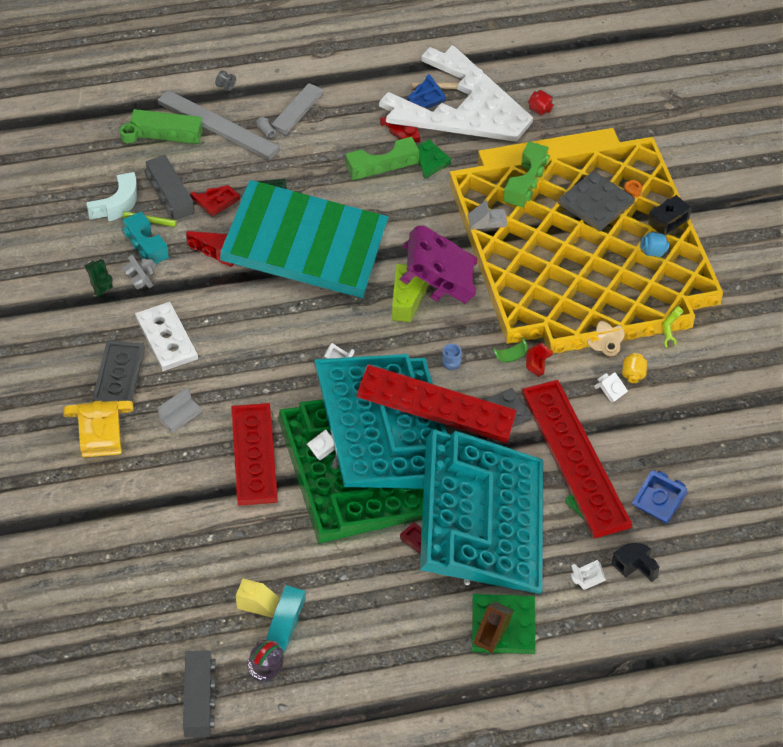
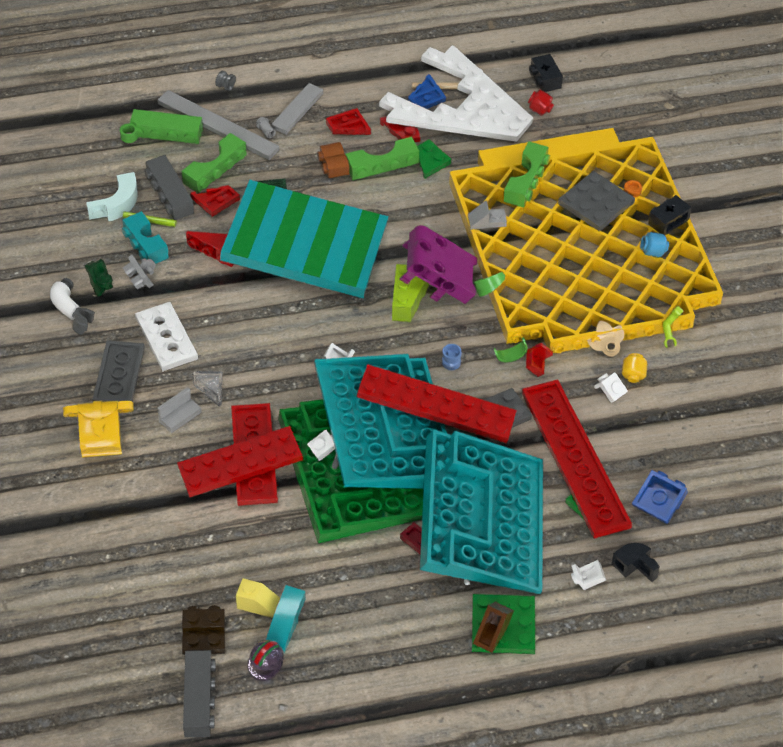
(61, 298): none -> piece
(200, 175): none -> bright green arch
(203, 629): none -> dark brown plate
(210, 384): none -> clear slope
(239, 461): none -> red plate
(333, 160): none -> dark orange brick
(348, 123): none -> red wing
(489, 284): none -> bright green helmet
(546, 73): none -> black brick

